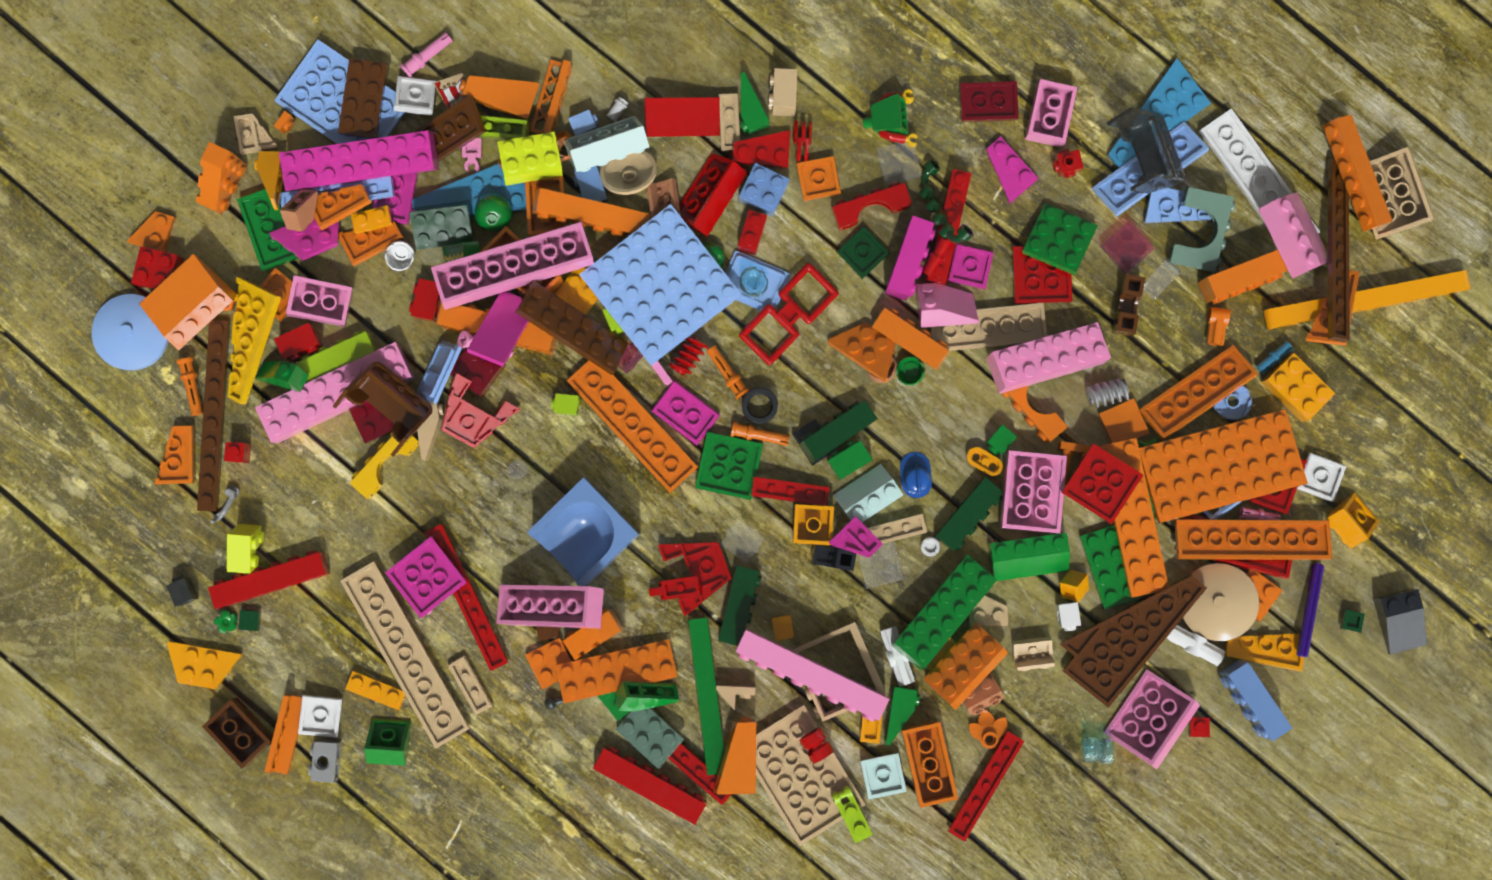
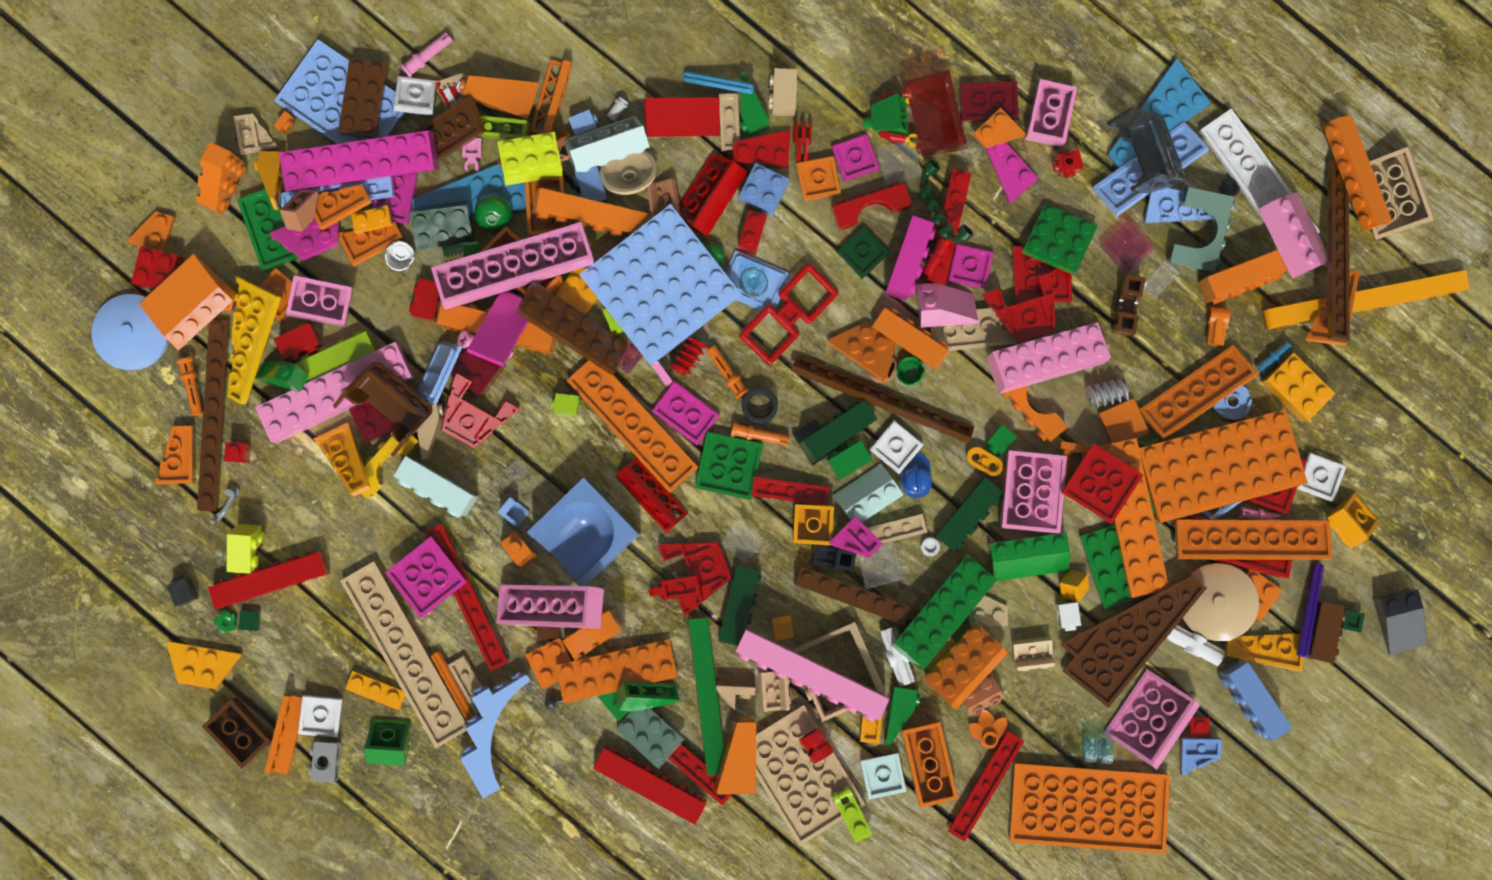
(344, 456): none -> light orange wing
(434, 485): none -> light aqua brick
(452, 685): none -> orange axle
(489, 704): none -> light blue arch
(513, 512): none -> light blue panel
(518, 548): none -> orange torso
(649, 497): none -> red fence
(718, 82): none -> dark azure axle
(773, 692): none -> tan bracket
(852, 595): none -> reddish brown arch
(855, 157): none -> dark pink tile
(883, 399): none -> reddish brown plate
(896, 447): none -> white plate
(935, 114): none -> clear red windscreen
(998, 130): none -> orange wing
(1028, 318): none -> red wing
(1089, 808): none -> orange plate
(1198, 752): none -> medium blue wing
(1229, 187): none -> black tile
(1326, 632): none -> reddish brown brick

